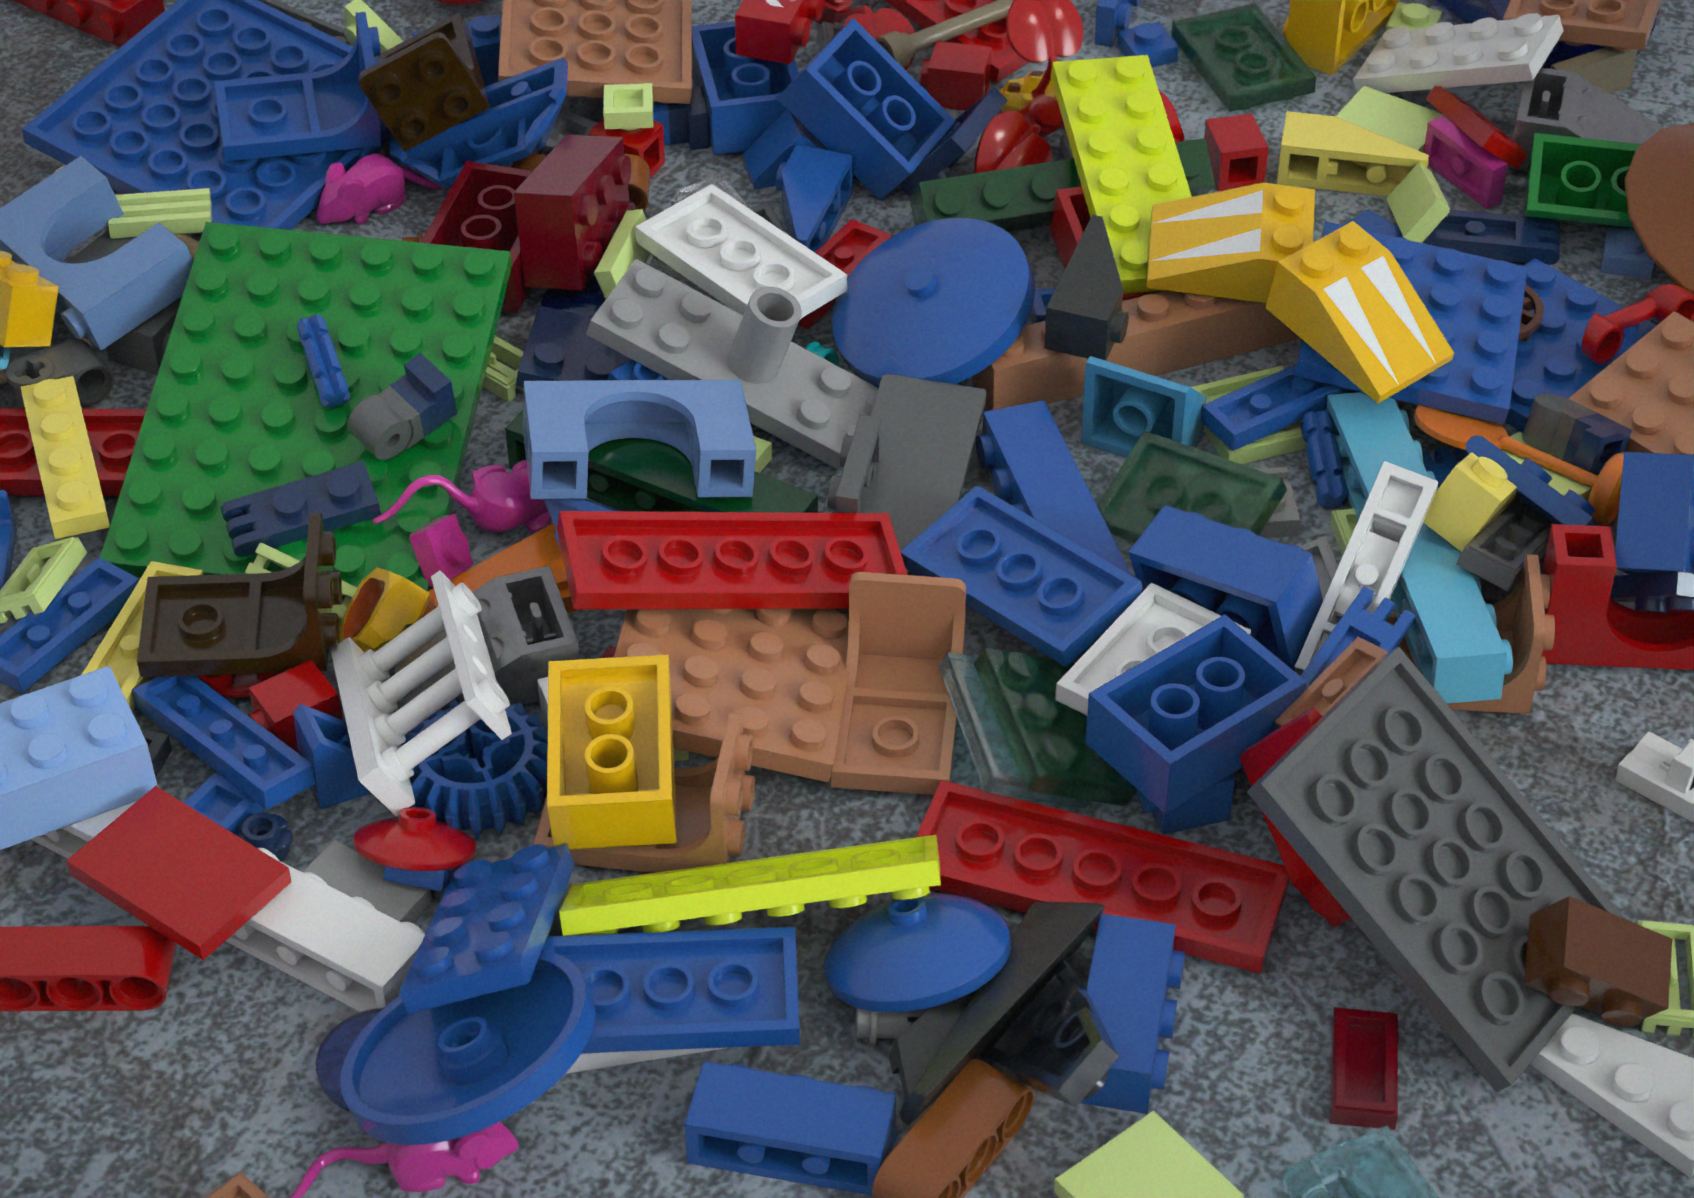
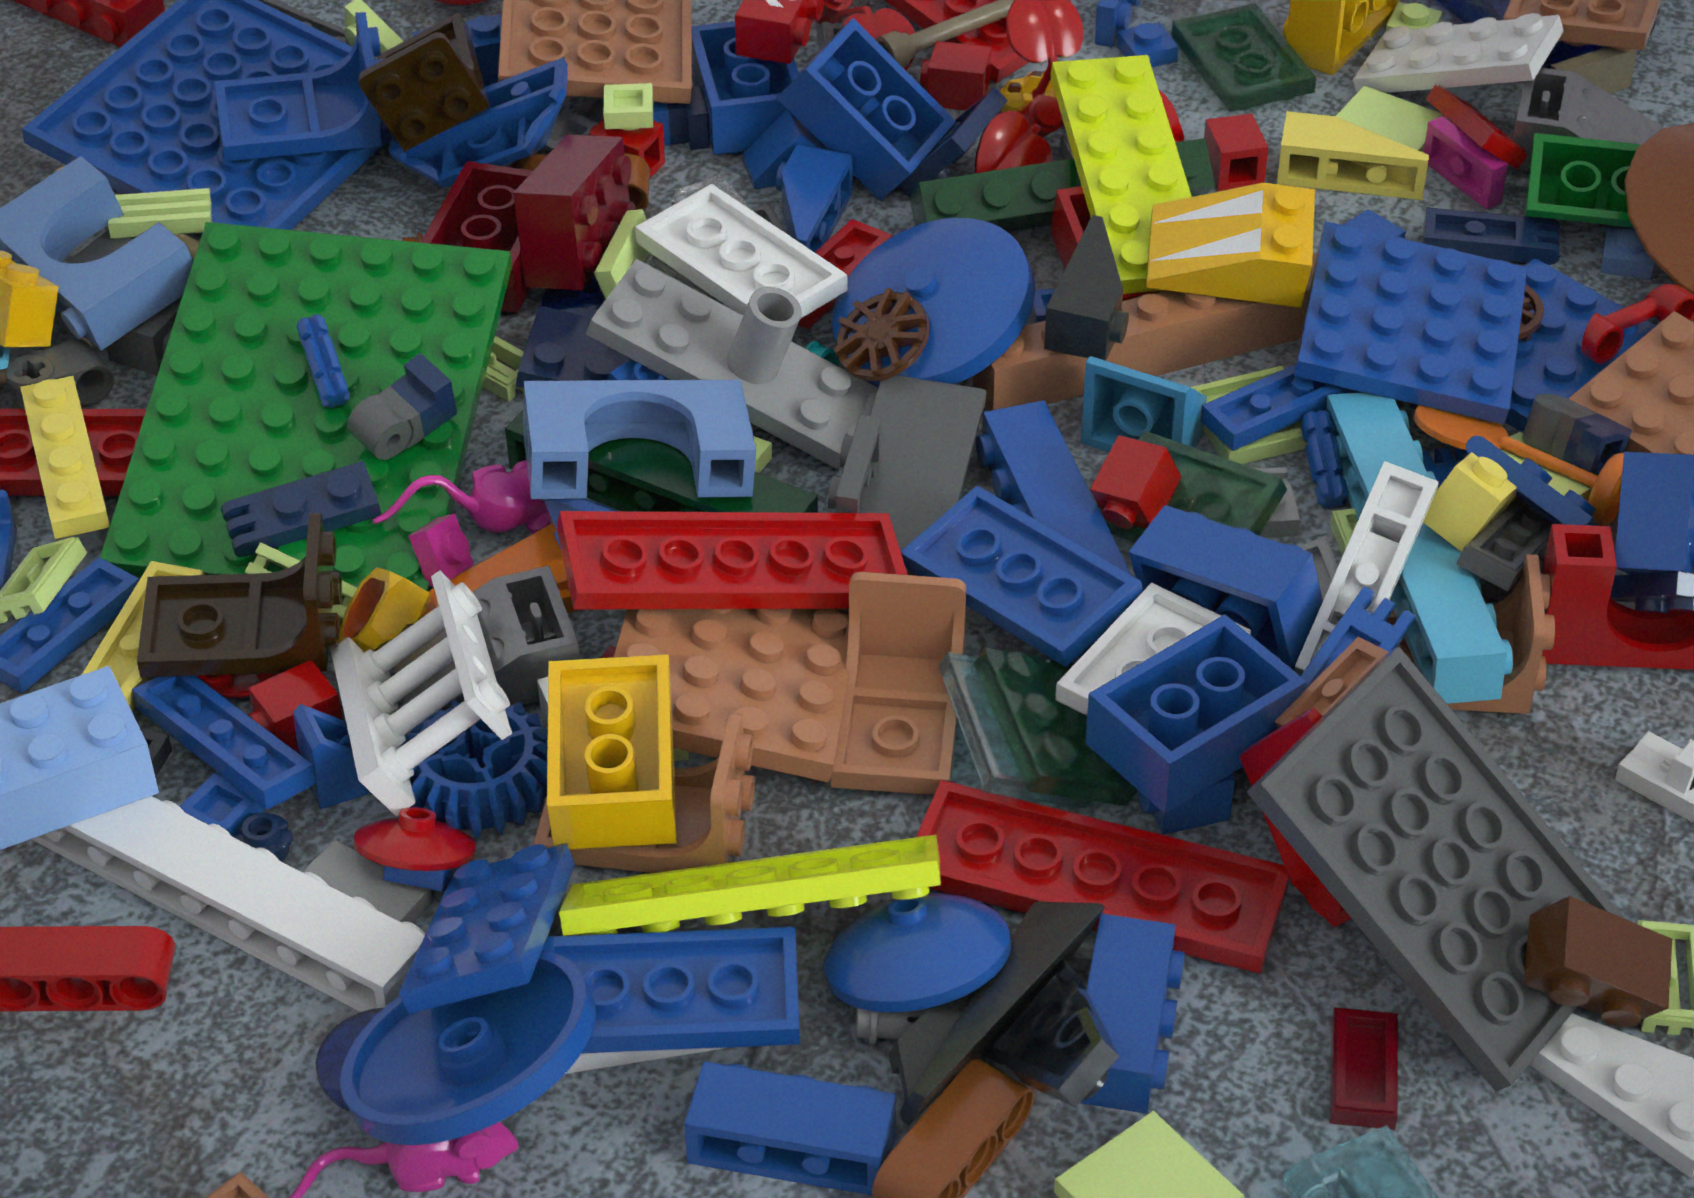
(179, 872): red tile -> none
(367, 186): dark pink animal -> none
(882, 335): none -> reddish brown wheel
(1135, 482): none -> red brick
(1358, 312): yellow slope -> none
(1418, 204): yellowish green tile -> none

